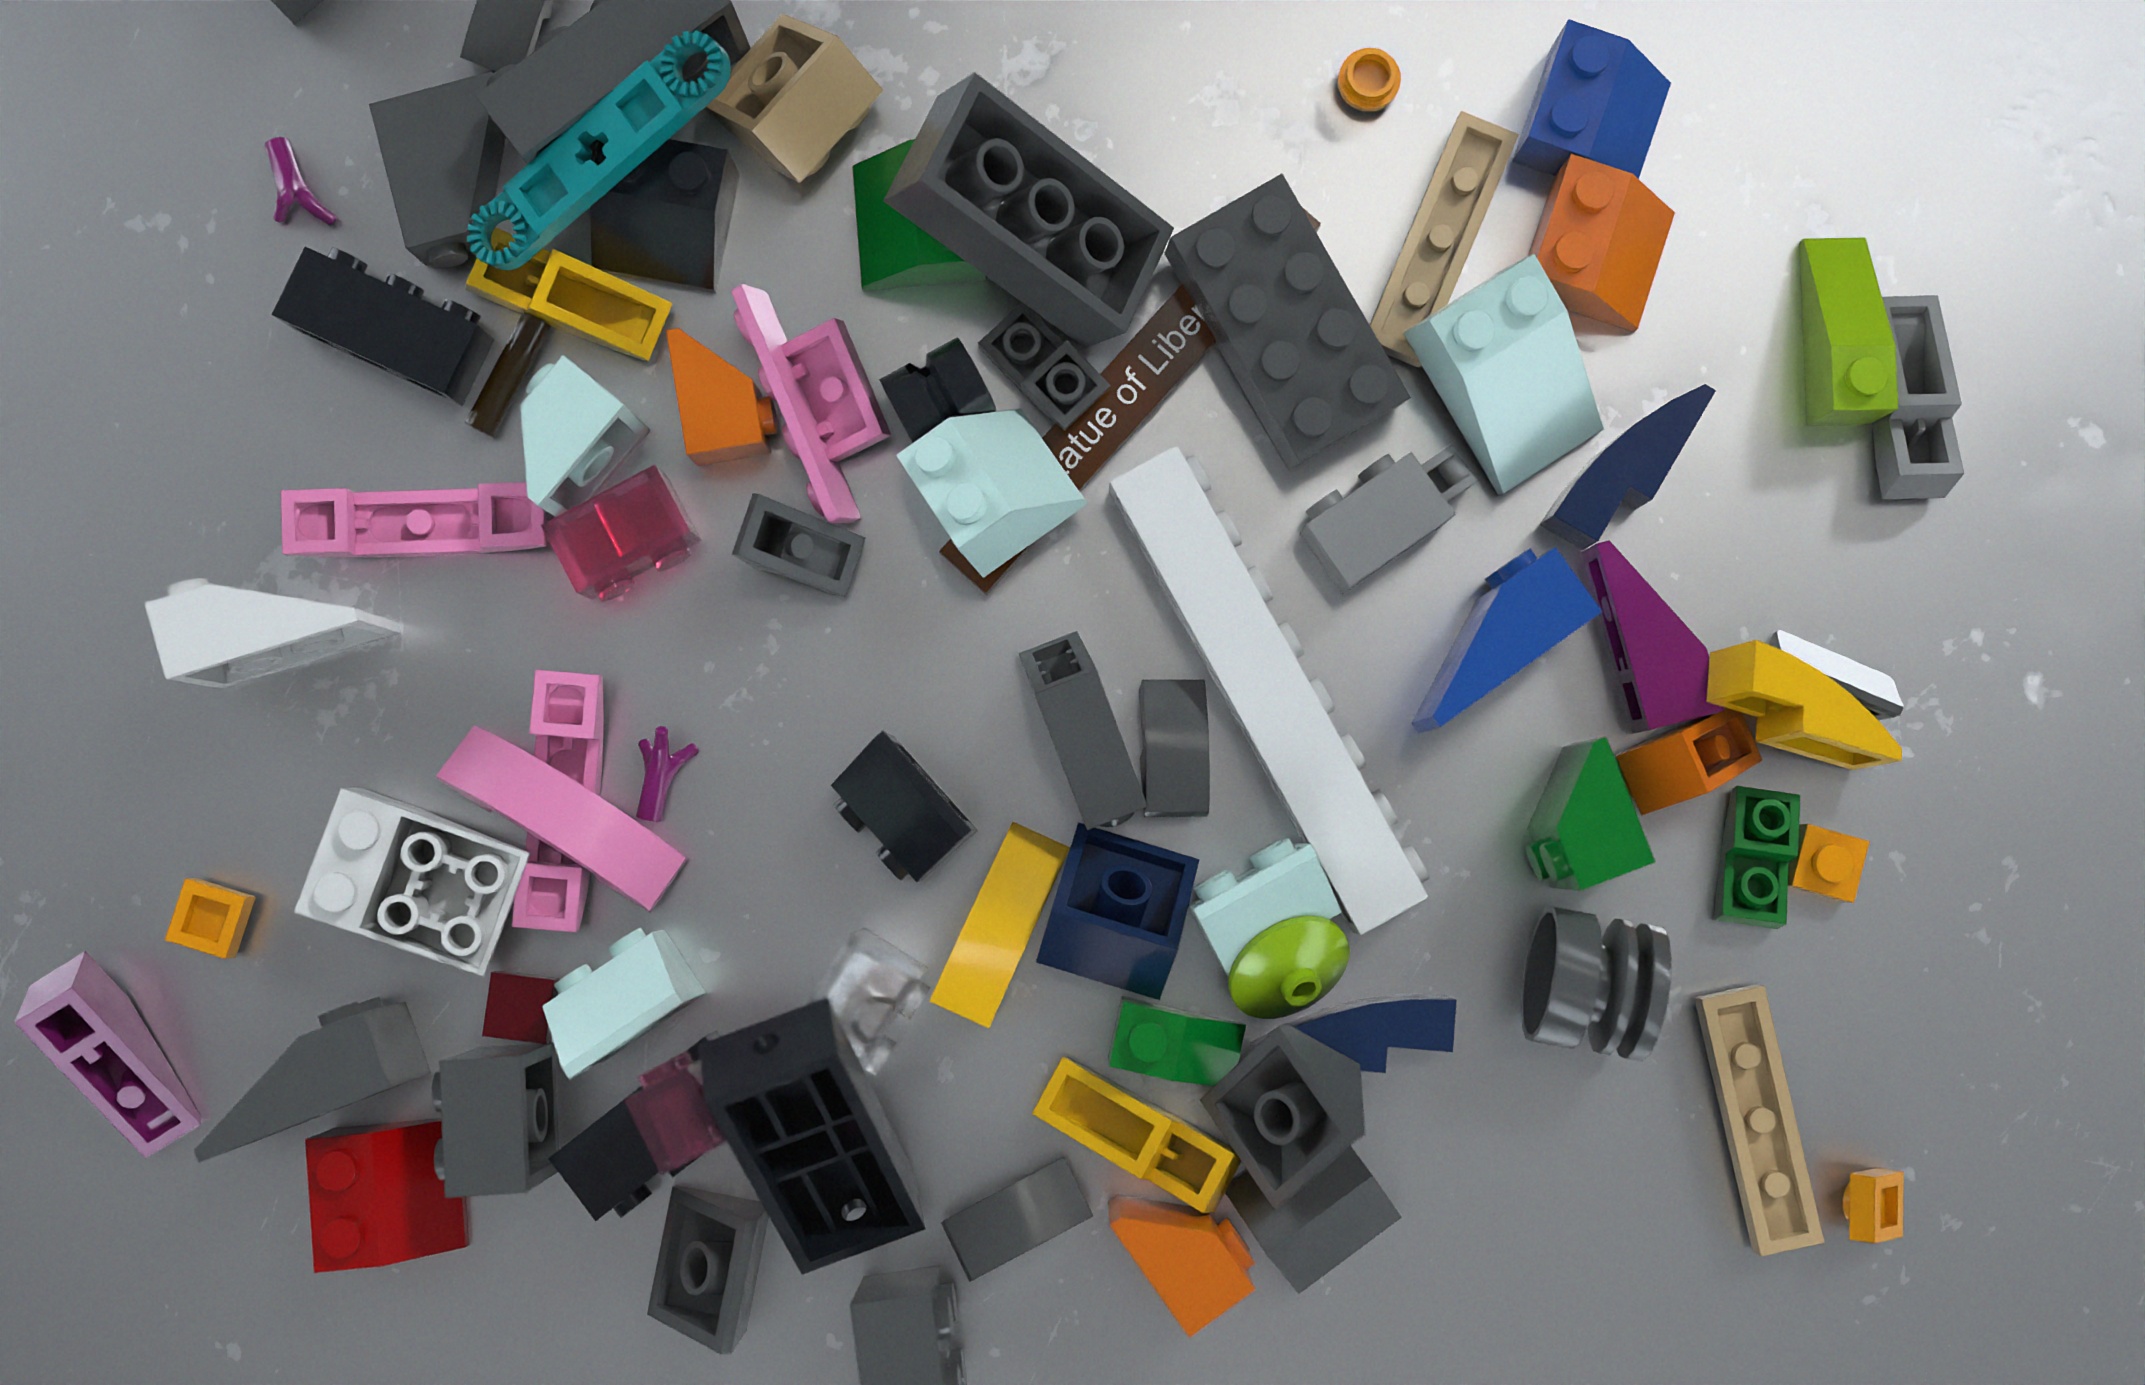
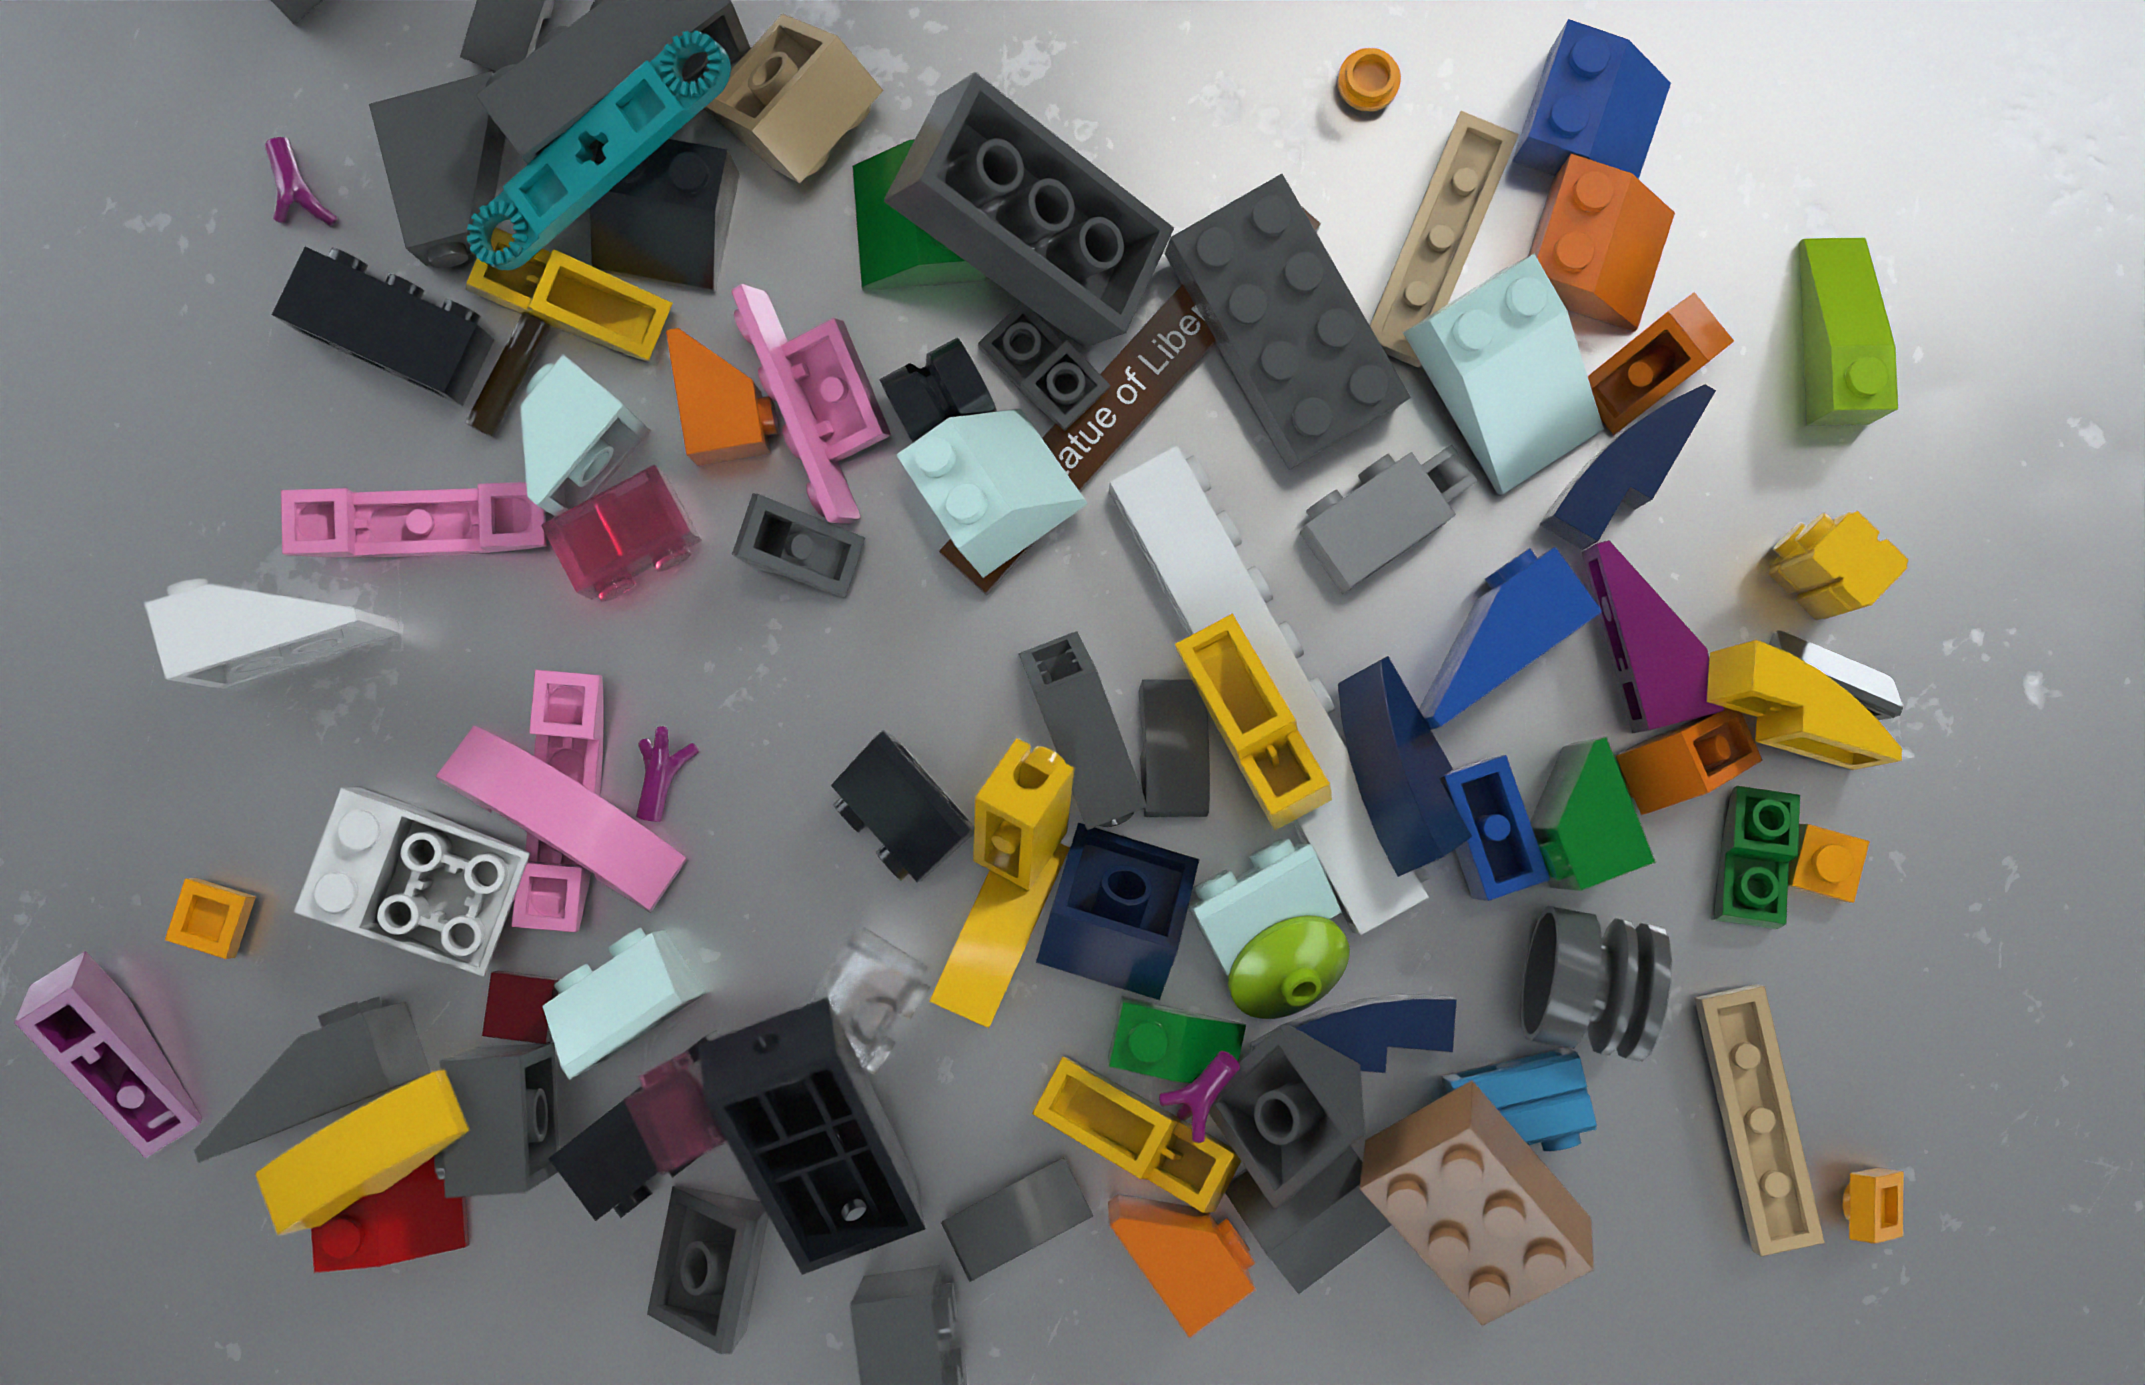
(361, 1153): none -> yellow slope
(1022, 803): none -> yellow brick
(1202, 1092): none -> magenta bar
(1254, 722): none -> yellow slope
(1398, 769): none -> dark blue slope
(1477, 1204): none -> medium nougat brick
(1502, 847): none -> blue brick
(1538, 1096): none -> dark azure brick
(1657, 362): none -> orange slope
(1836, 564): none -> yellow brick
(1918, 442): light grey slope -> none

